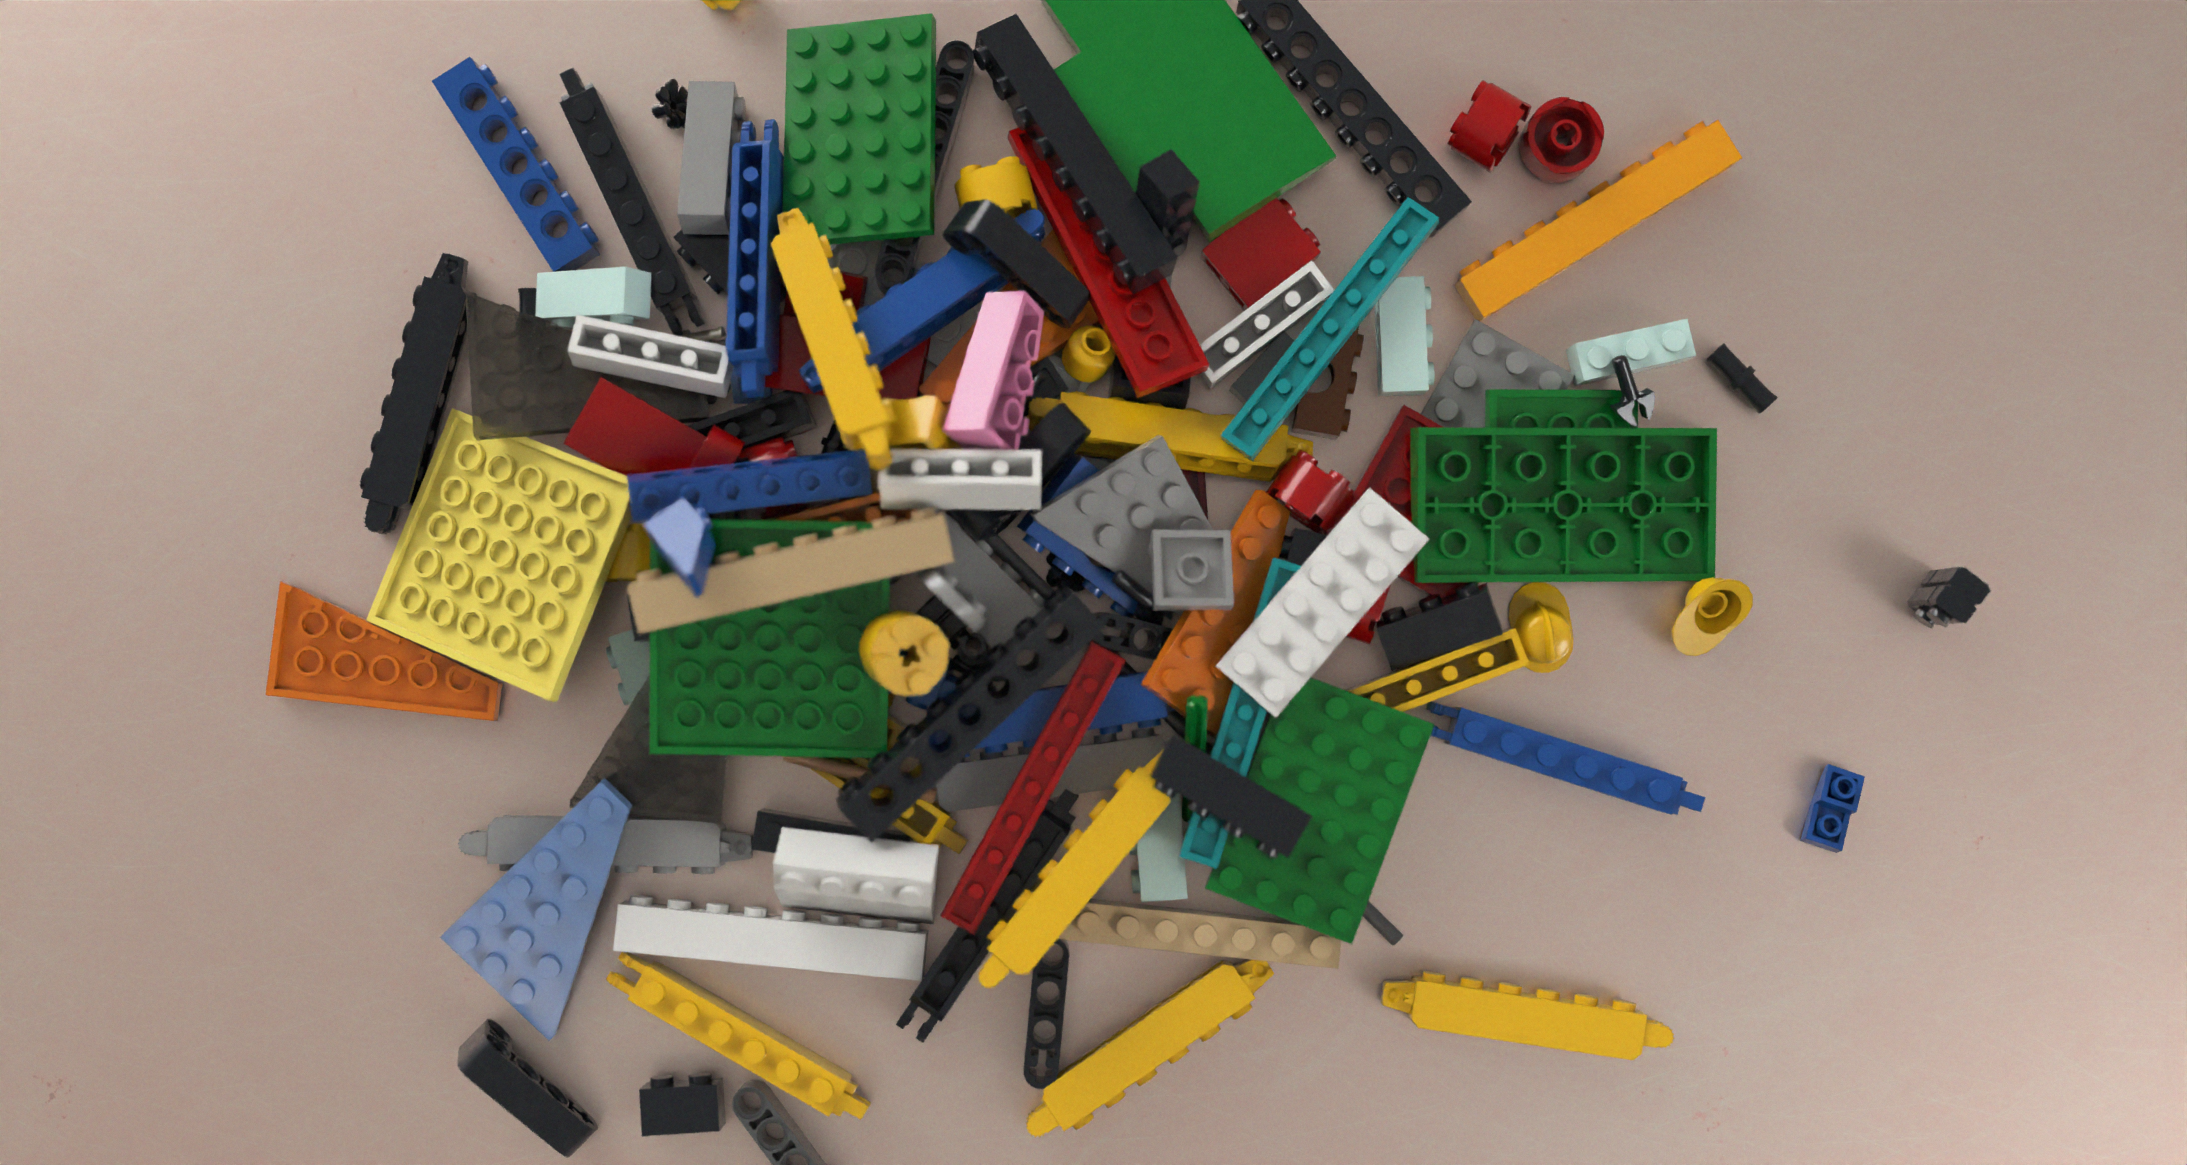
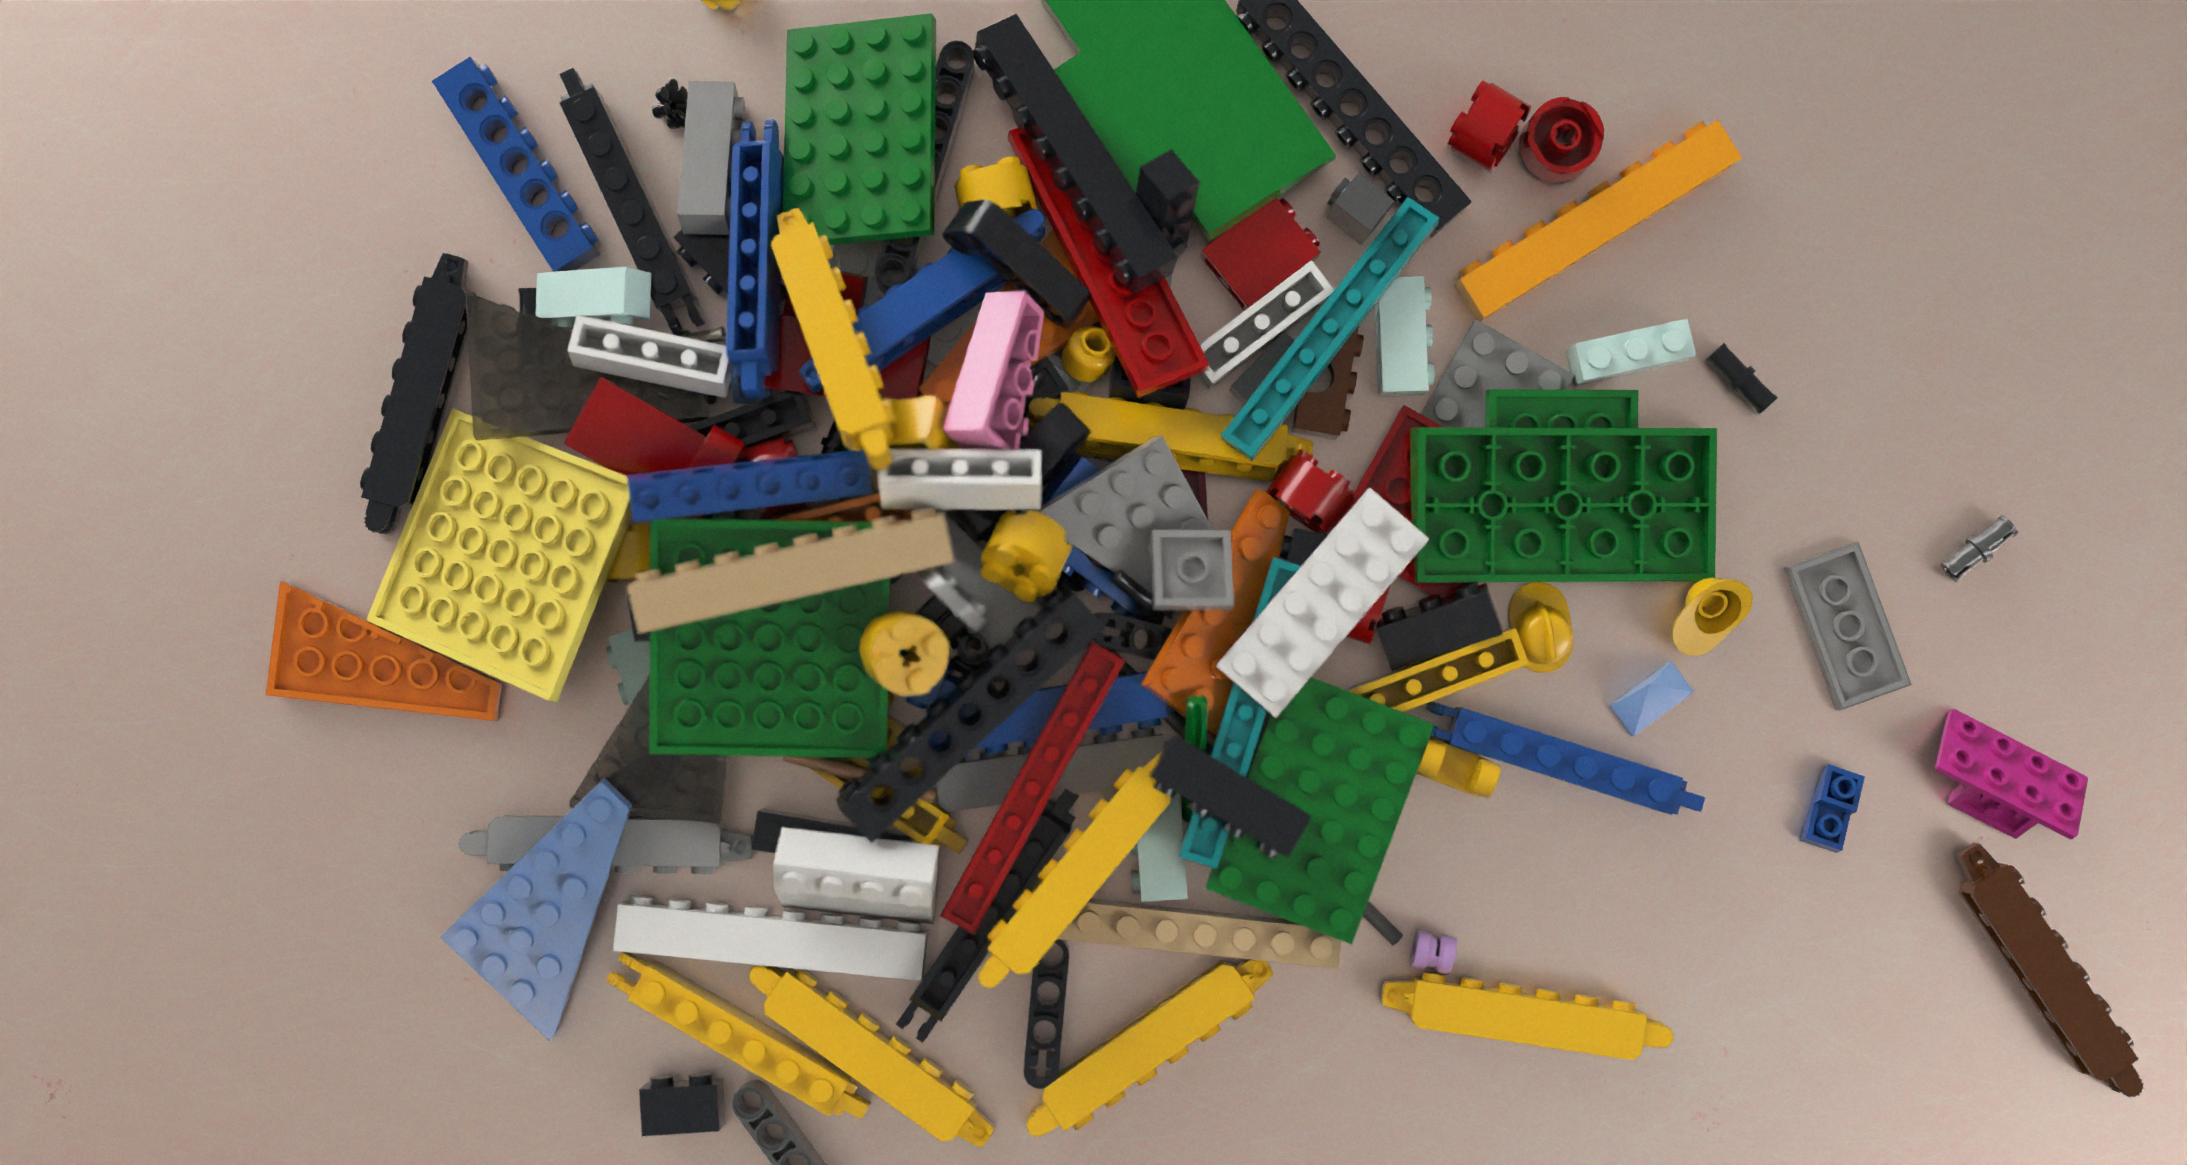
(523, 1091): black beam -> none
(684, 542): slope -> none
(871, 1056): none -> yellow hinge
(1025, 554): none -> yellow brick
(1358, 207): none -> dark grey brick
(1433, 952): none -> lavender wheel
(1459, 769): none -> yellow piece
(1629, 391): black bar -> none
(1651, 698): none -> light blue slope
(1847, 626): none -> light grey tile
(1947, 597): black brick -> none
(1979, 548): none -> dark grey pin
(2008, 781): none -> dark pink bracket
(2046, 971): none -> reddish brown hinge

